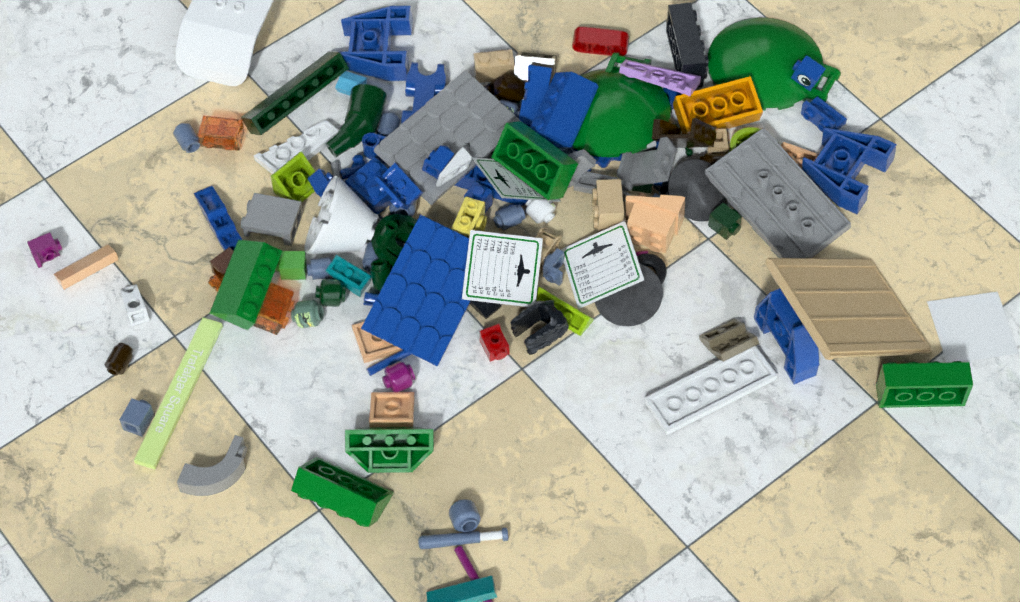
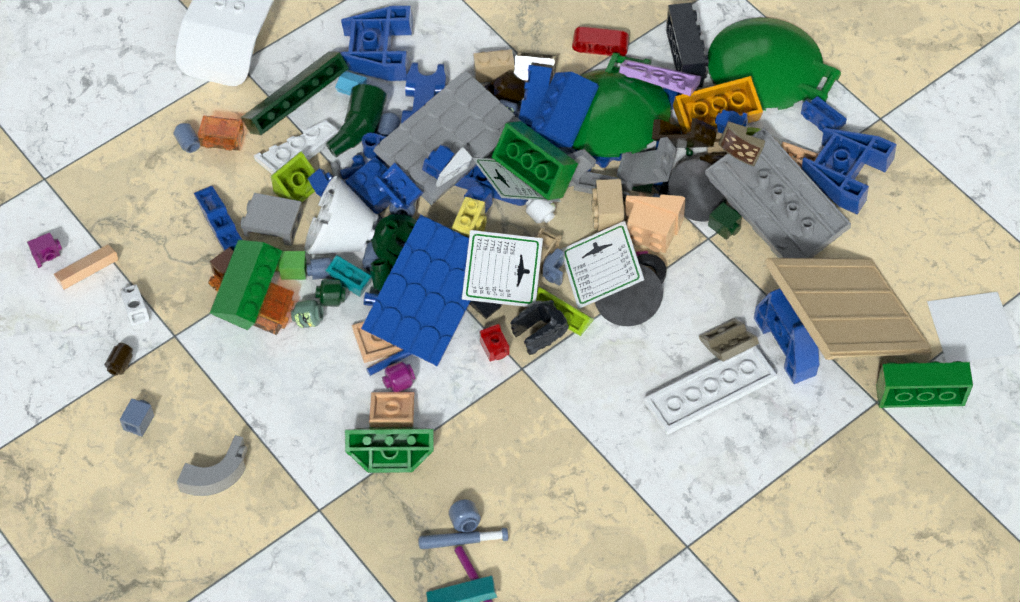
(178, 393): yellowish green tile -> none
(341, 491): green slope -> none
(509, 217): sand blue brick -> none
(731, 116): none -> blue brick
(739, 145): none -> slope
(807, 72): blue brick -> none

